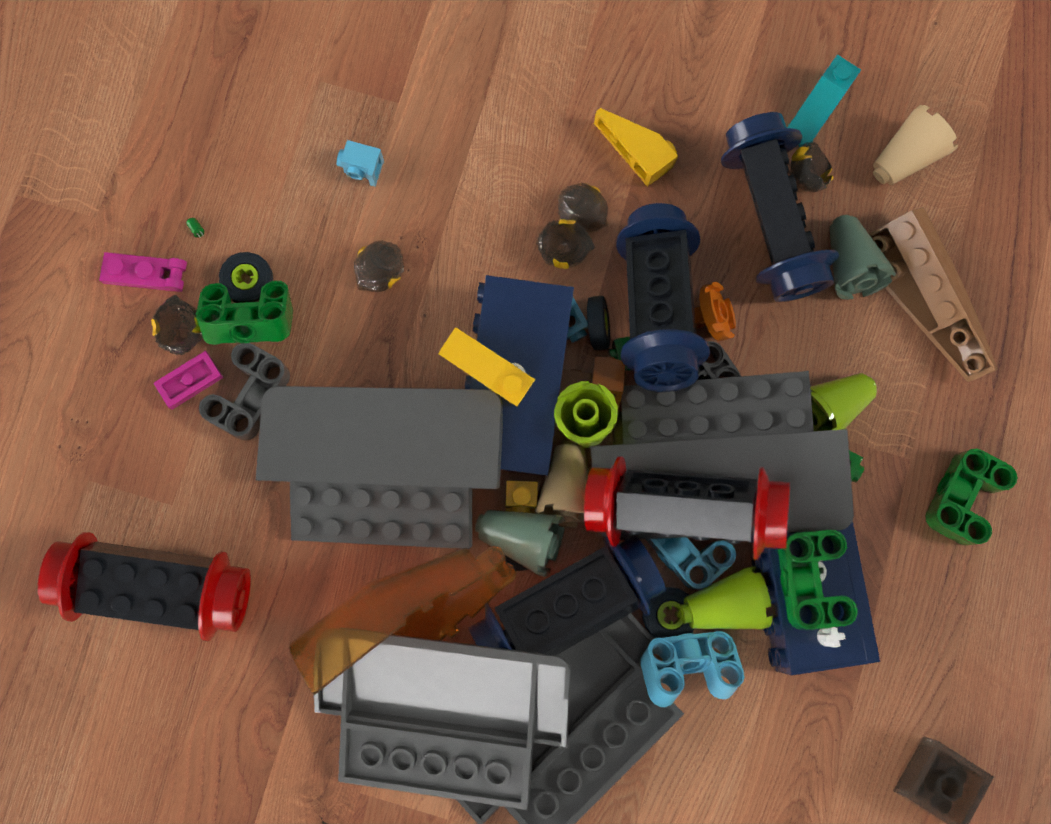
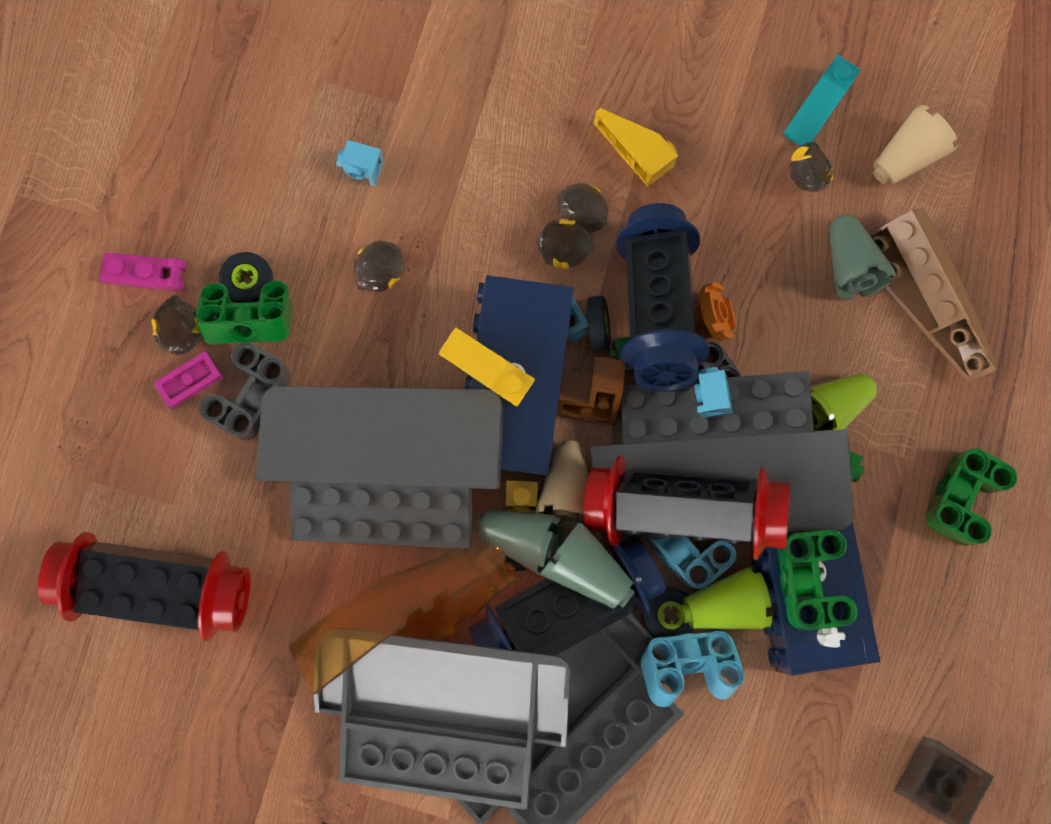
(195, 227): green piece -> none
(586, 413): lime cone -> none
(589, 569): none -> sand green cone
(713, 393): none -> medium azure brick
(761, 149): brick -> none

